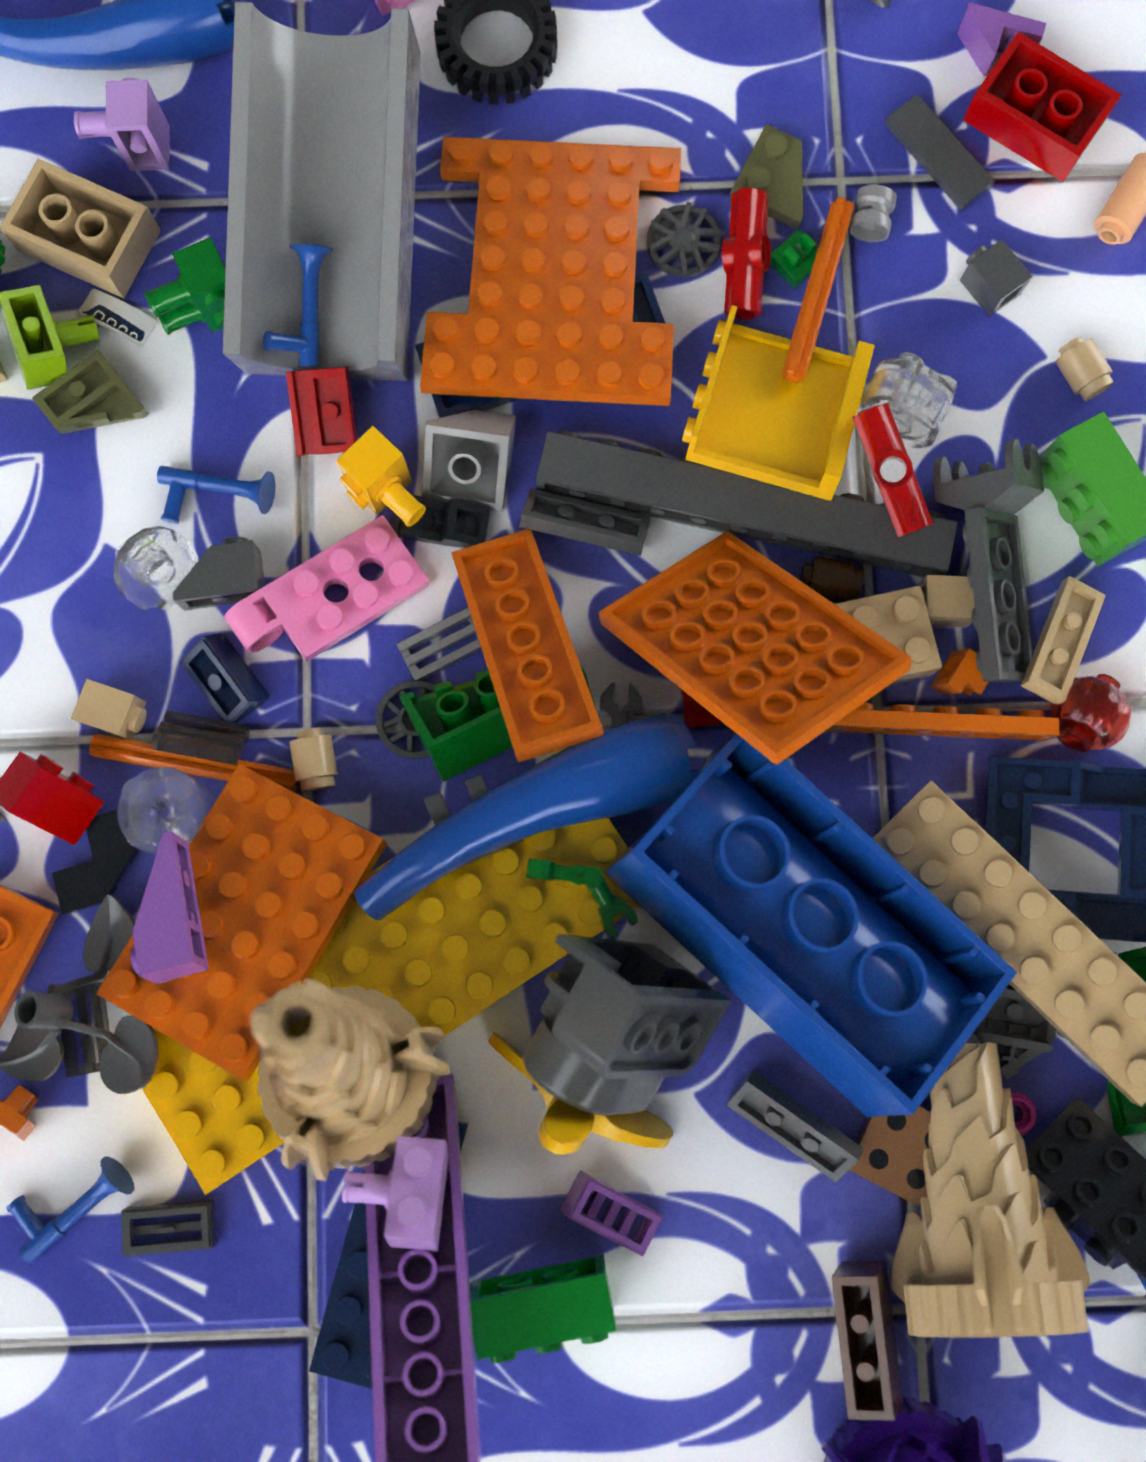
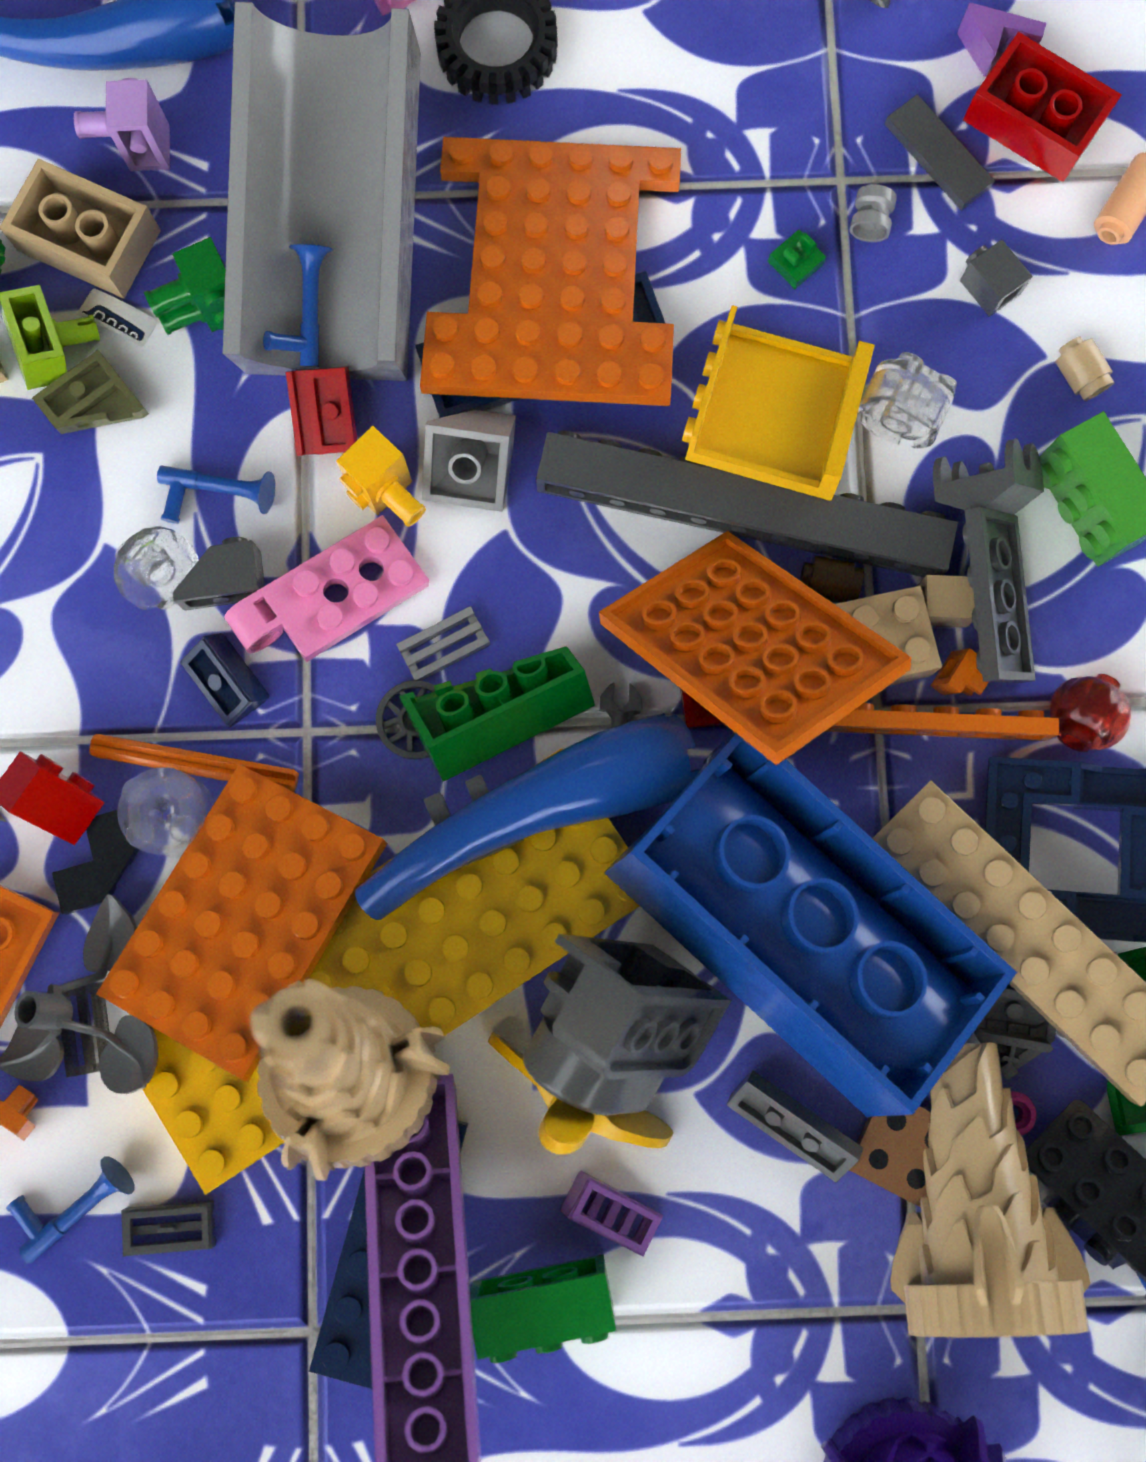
(110, 710): tan brick -> none
(169, 922): medium lavender slope -> none
(201, 733): clear smoke tile -> none
(313, 760): tan brick -> none
(410, 1192): lavender brick -> none
(448, 523): black slope -> none
(526, 646): orange plate -> none
(585, 521): dark grey plate -> none
(594, 881): green piece -> none
(683, 240): dark grey wheel -> none
(746, 252): red piece -> none
(777, 169): olive wing -> none
(818, 290): orange axle -> none
(867, 1340): brick -> none
(883, 443): red piece -> none
(1063, 640): tan plate -> none

